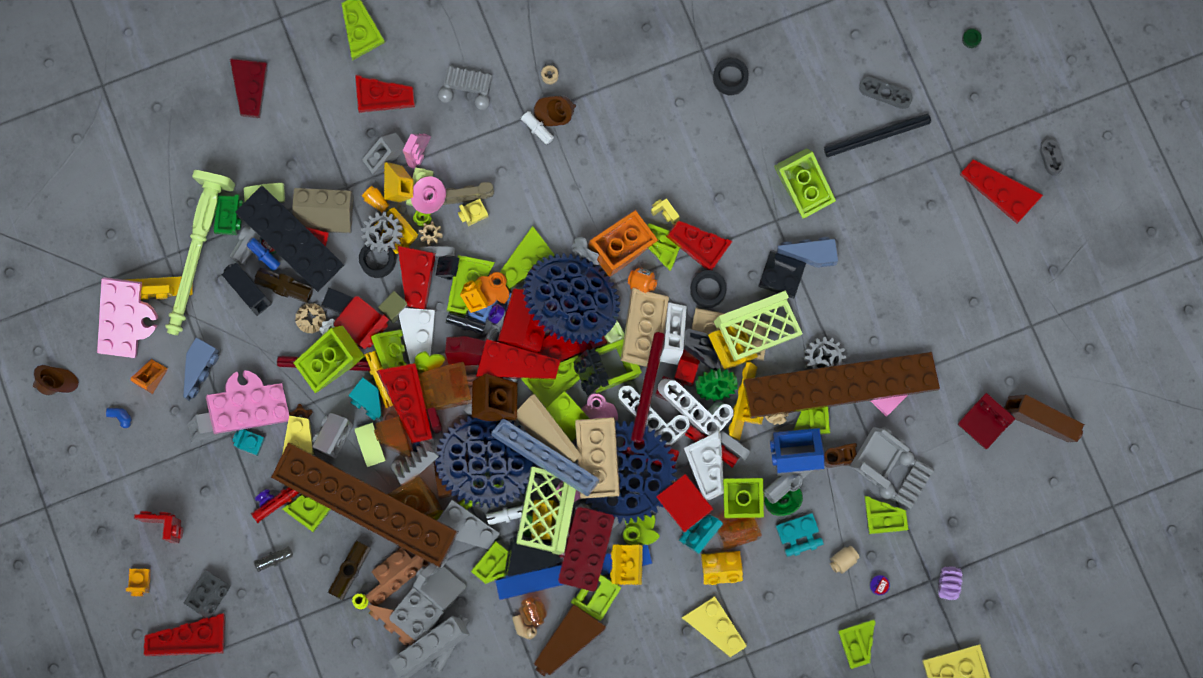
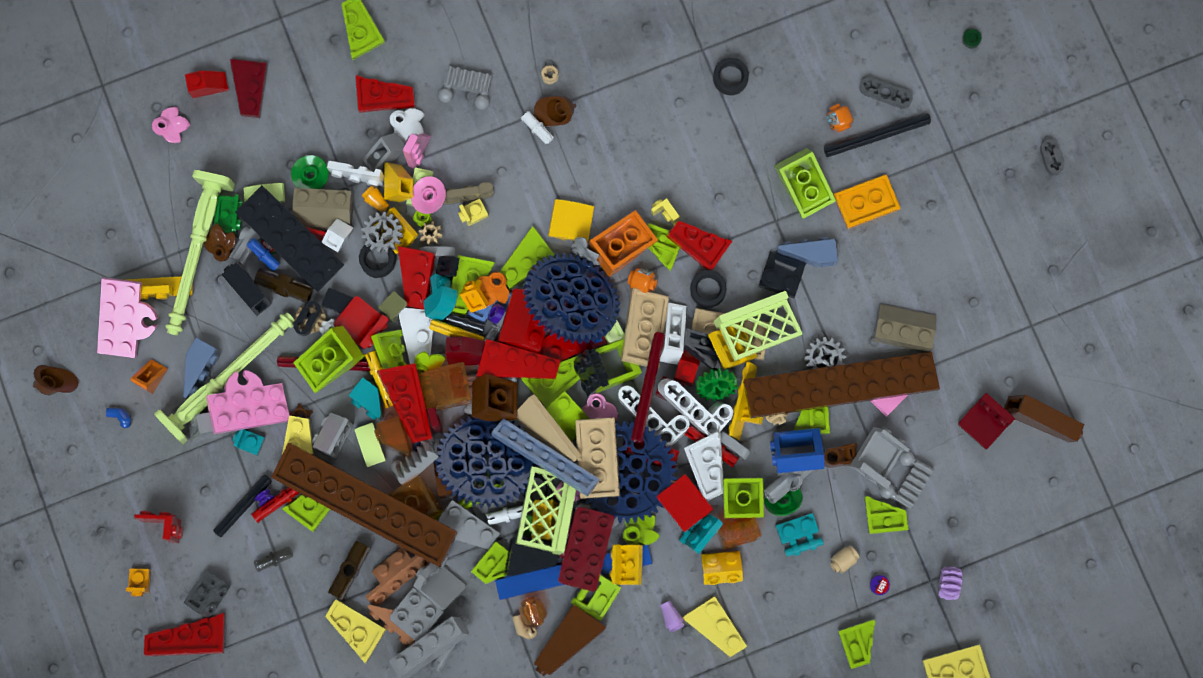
(173, 125): none -> bright pink plate
(197, 402): none -> yellowish green piece
(206, 83): none -> red slope
(220, 241): none -> reddish brown plate
(242, 506): none -> black axle
(303, 316): none -> black beam
(307, 165): none -> green dish
(337, 235): none -> white panel
(356, 175): none -> white wing
(356, 629): none -> light yellow wing
(363, 605): neon yellow pin -> none
(409, 125): none -> white plate
(441, 300): none -> teal brick
(451, 331): none -> yellow axle
(570, 220): none -> yellow slope
(672, 618): none -> lavender cone
(839, 118): none -> orange head
(866, 201): none -> light orange tile
(905, 328): none -> dark tan slope
(1001, 190): red wing -> none

